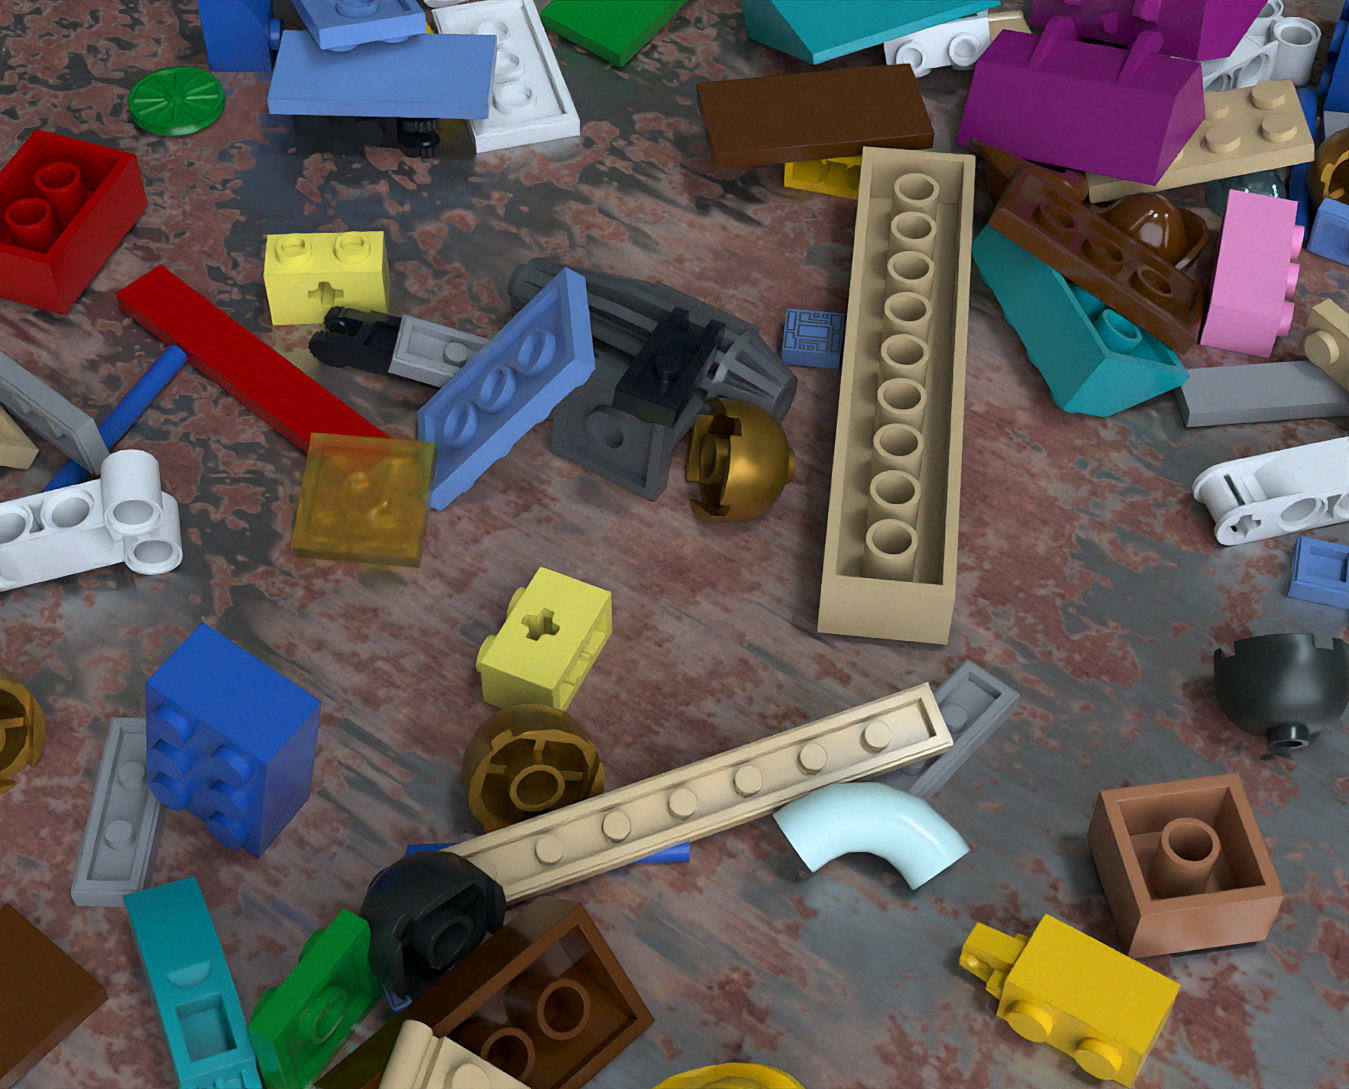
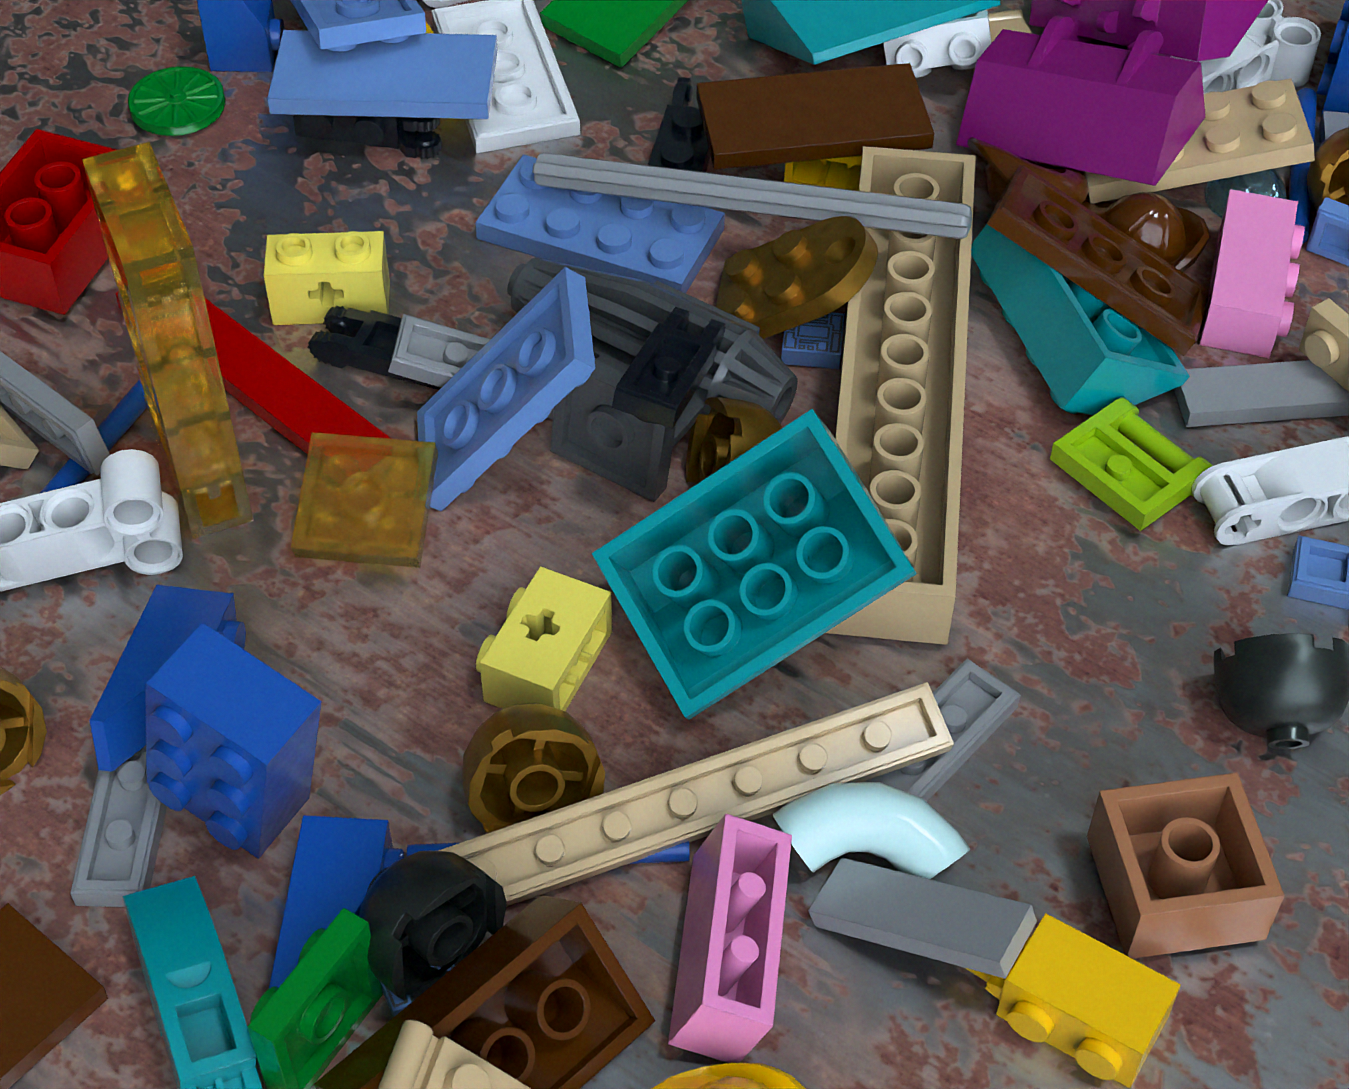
(166, 622): none -> blue slope
(170, 336): none -> clear yellow fence
(329, 873): none -> blue slope
(601, 230): none -> medium blue plate
(681, 136): none -> black hinge
(731, 940): none -> bright pink brick
(753, 195): none -> light grey axle
(753, 563): none -> teal slope
(798, 275): none -> pearl gold plate
(924, 917): none -> light grey tile
(1121, 471): none -> lime plate

